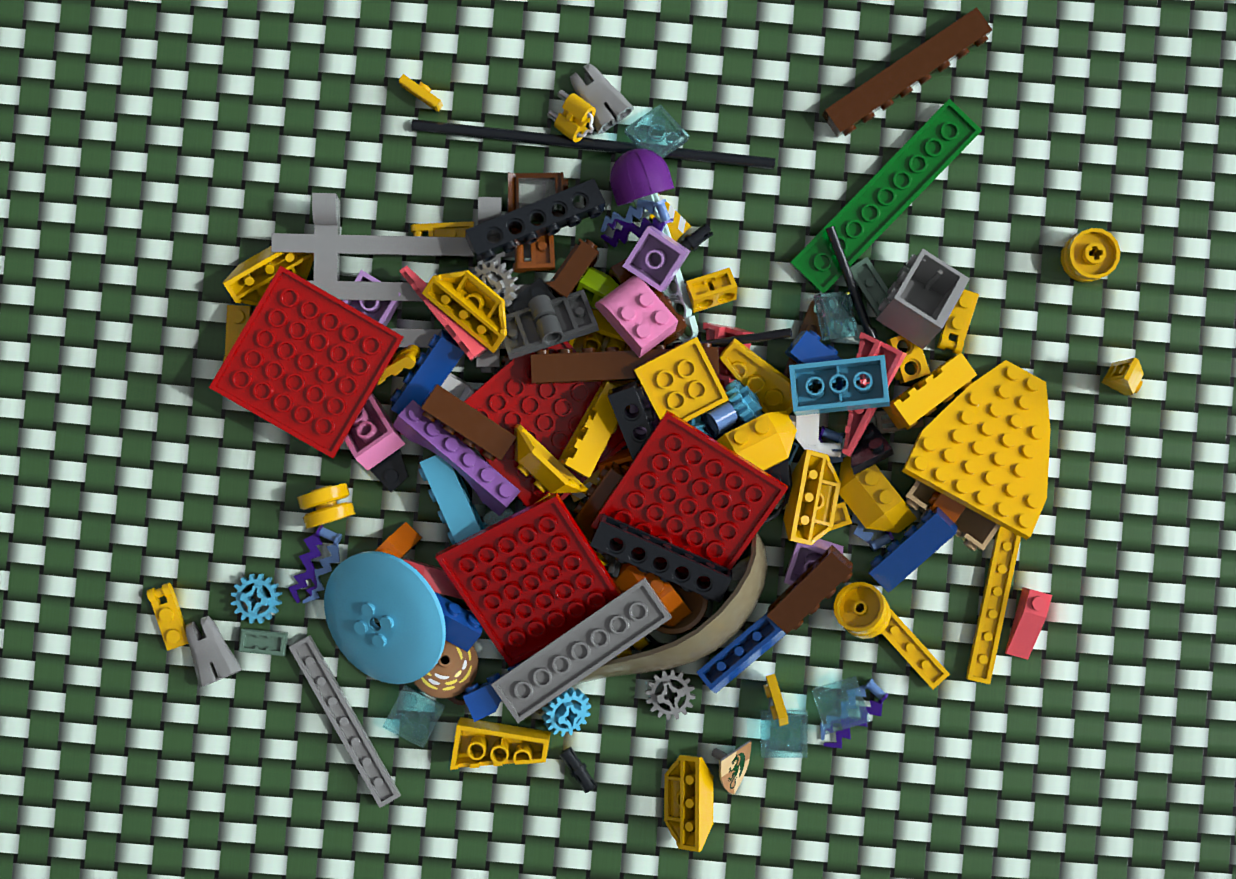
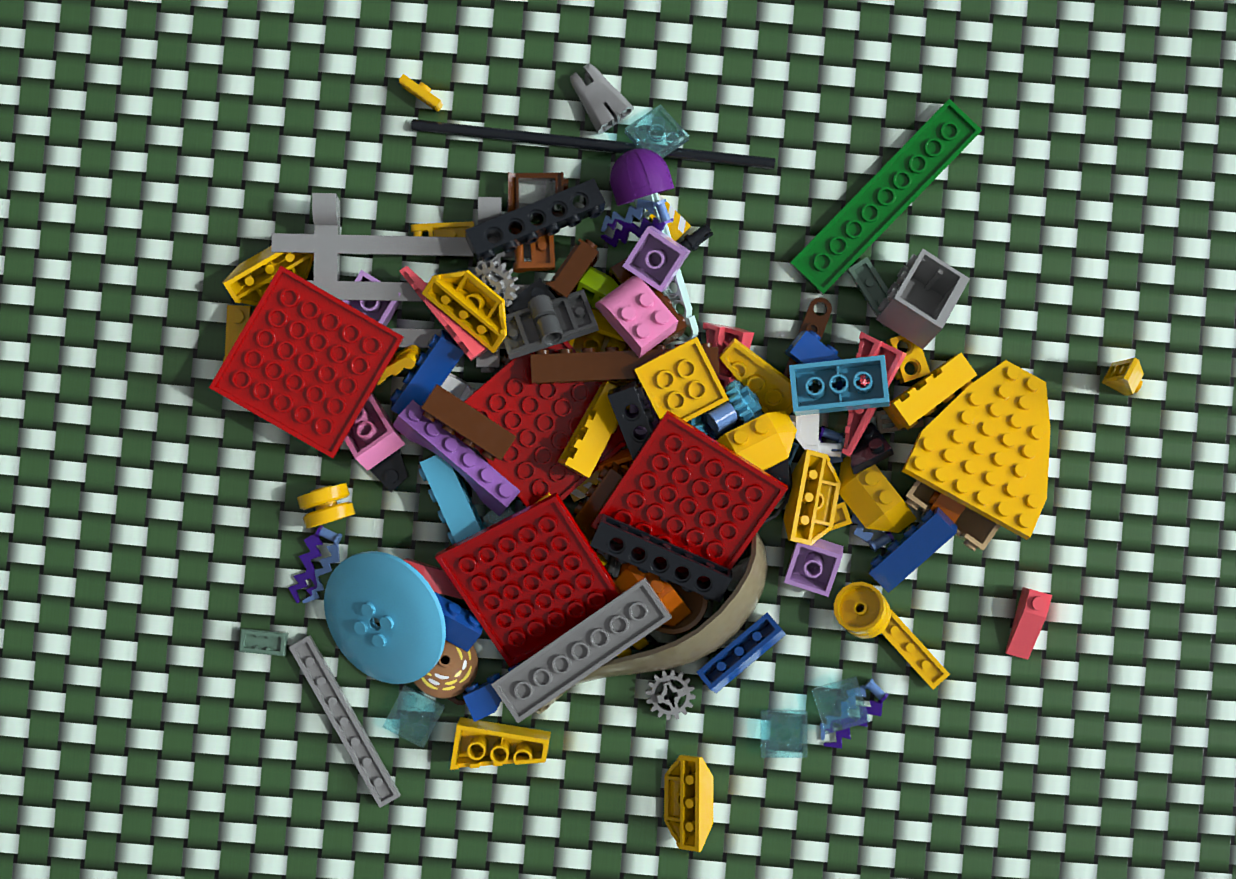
(168, 616): yellow plate -> none
(210, 653): light grey piece -> none
(253, 607): medium azure gear -> none
(400, 541): orange slope -> none
(542, 465): yellow wedge -> none
(566, 712): medium azure gear -> none
(574, 117): yellow piece -> none
(578, 769): black pin -> none
(711, 290): yellow brick -> none
(733, 766): shield -> none
(745, 339): black bar -> none
(778, 709): yellow plate -> none
(810, 589): reddish brown brick -> none
(836, 315): clear light blue plate -> none
(850, 282): black bar -> none
(907, 72): reddish brown brick -> none
(958, 322): yellow plate -> none
(993, 606): yellow plate -> none
(1103, 251): yellow wheel -> none

